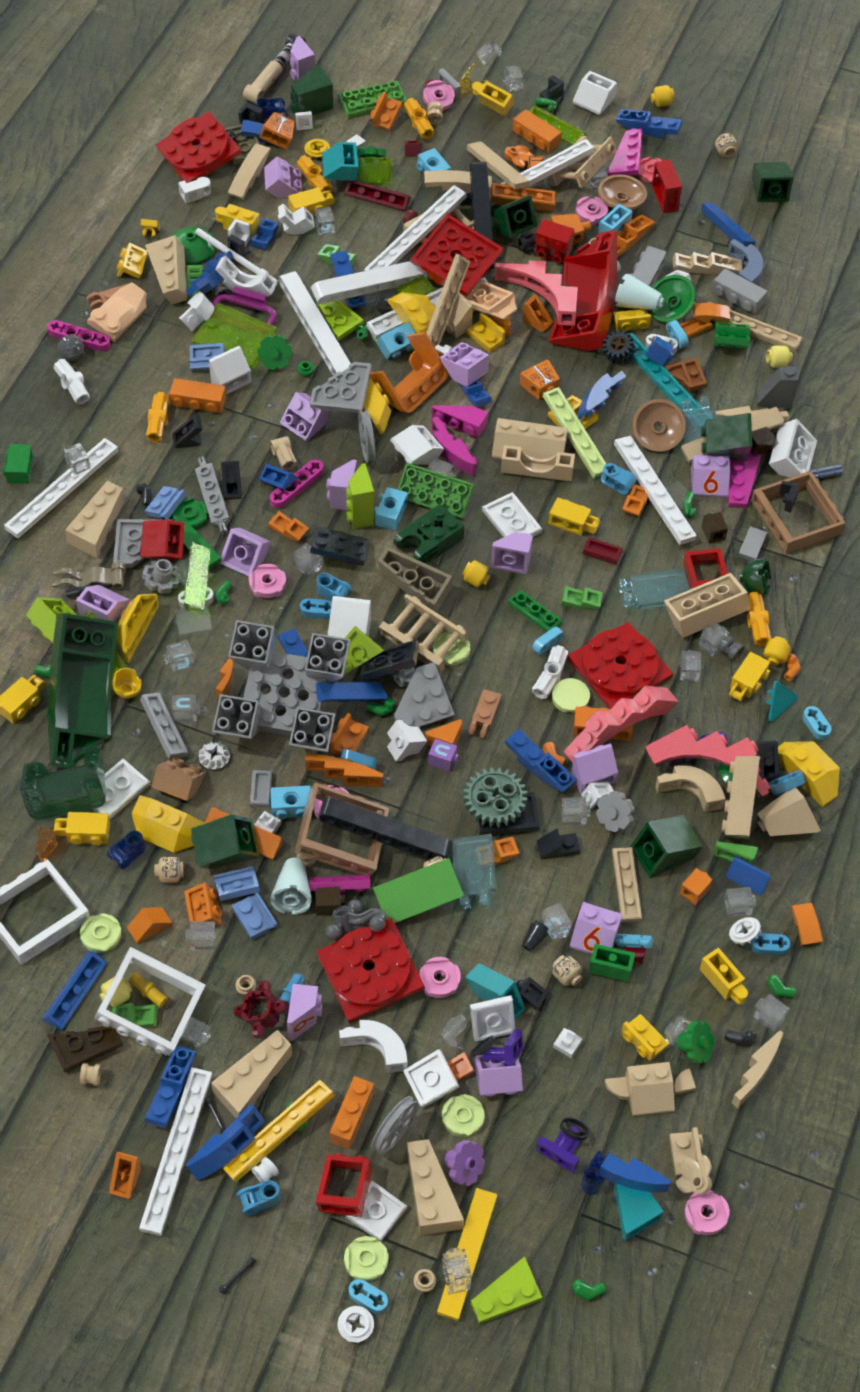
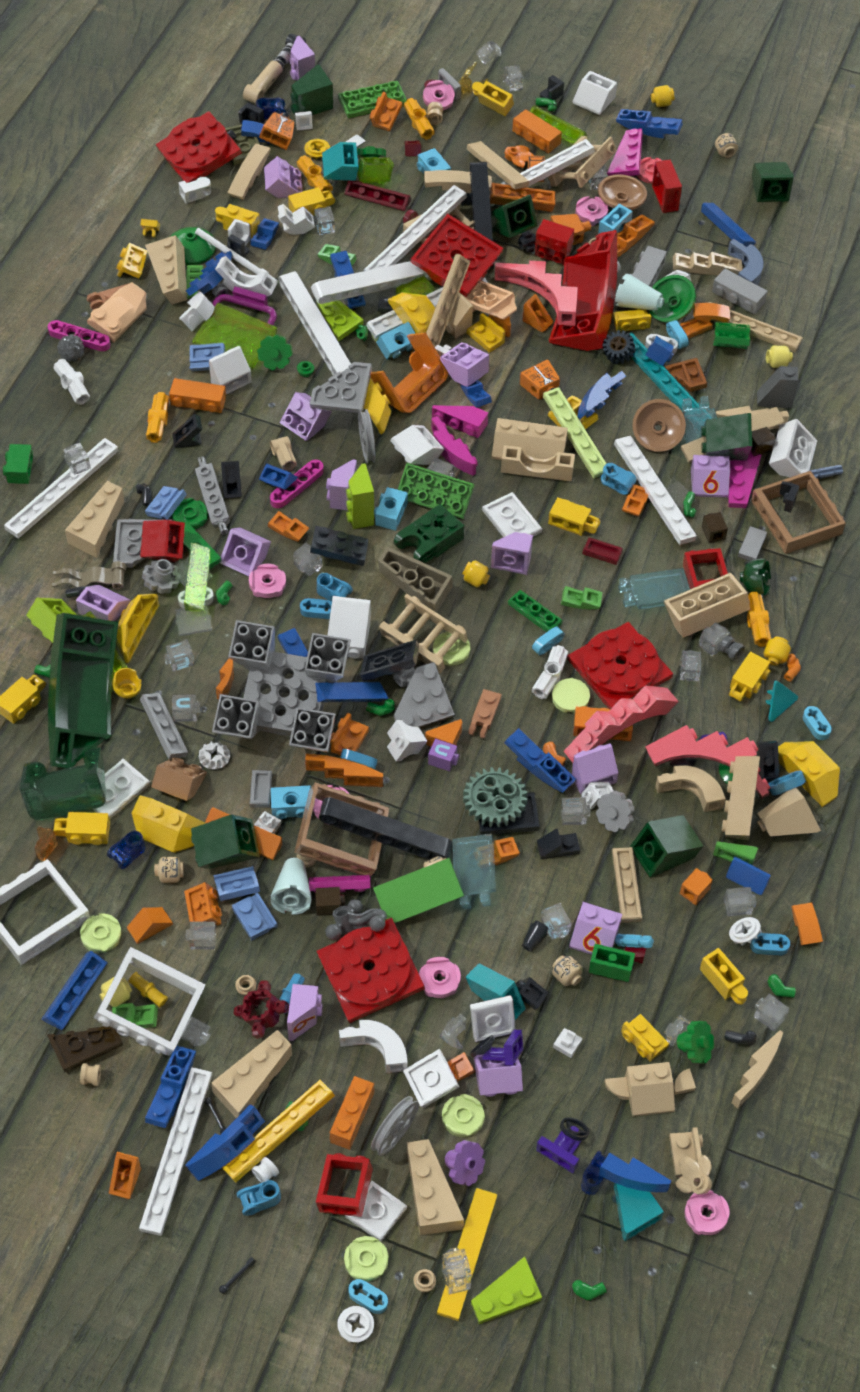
(361, 649): lime wing -> none

